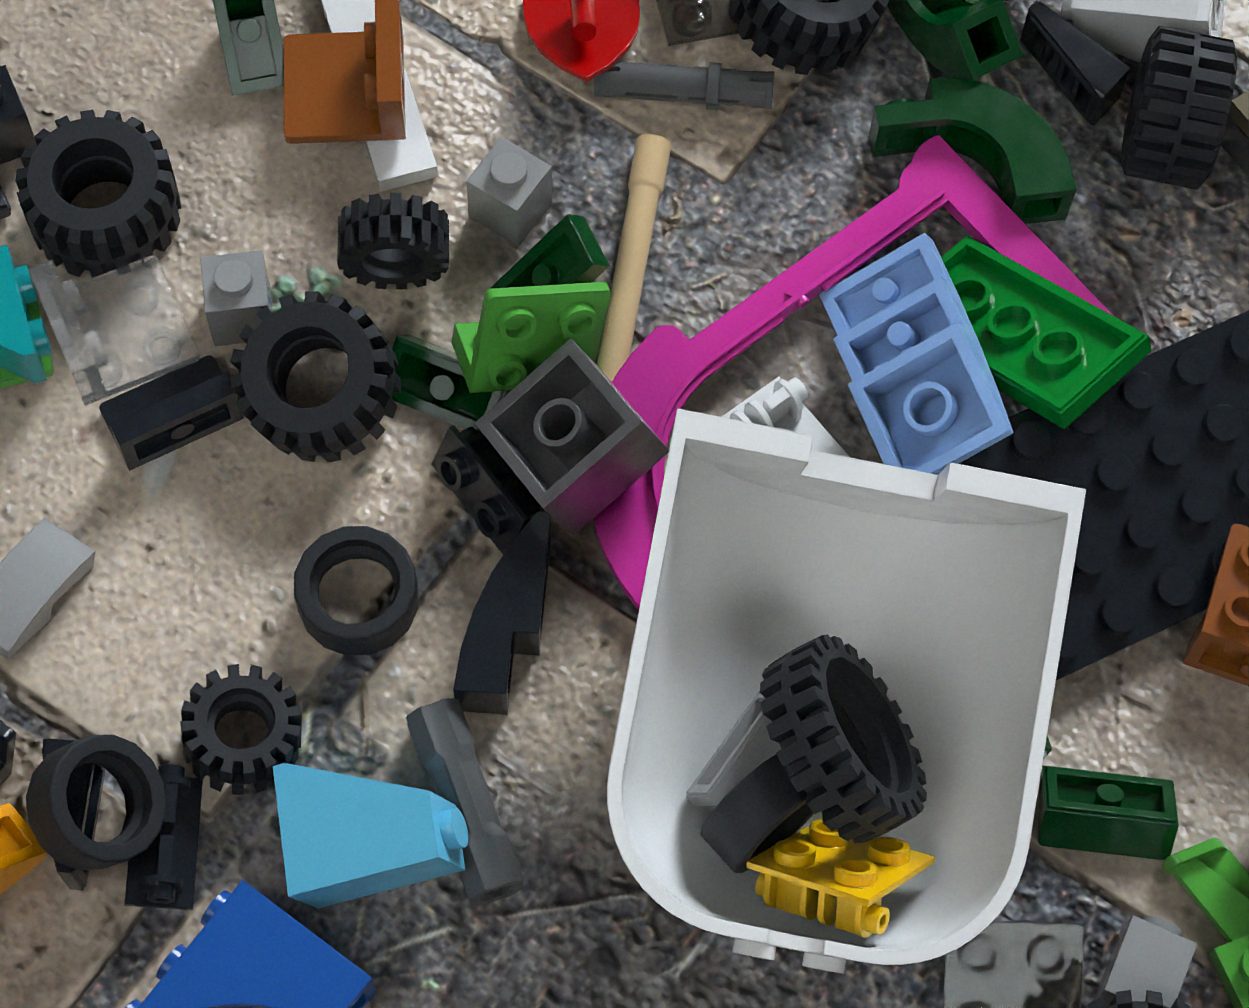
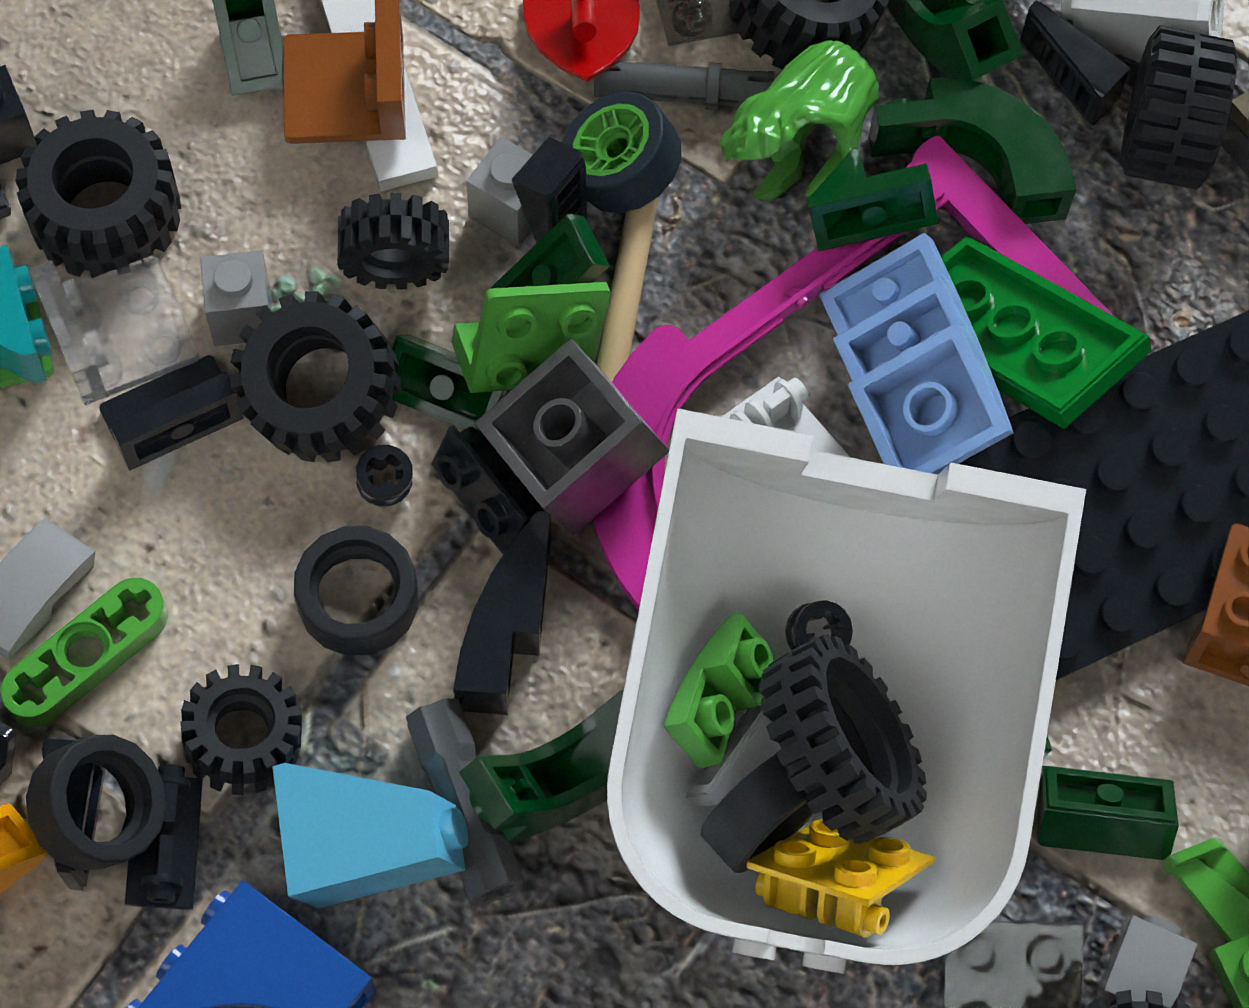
(35, 666): none -> bright green beam
(378, 458): none -> black bush
(549, 783): none -> dark green arch
(551, 186): none -> black slope
(626, 151): none -> black wheel
(717, 686): none -> bright green slope
(819, 86): none -> bright green hair
(837, 619): none -> black bush
(863, 208): none -> dark green slope

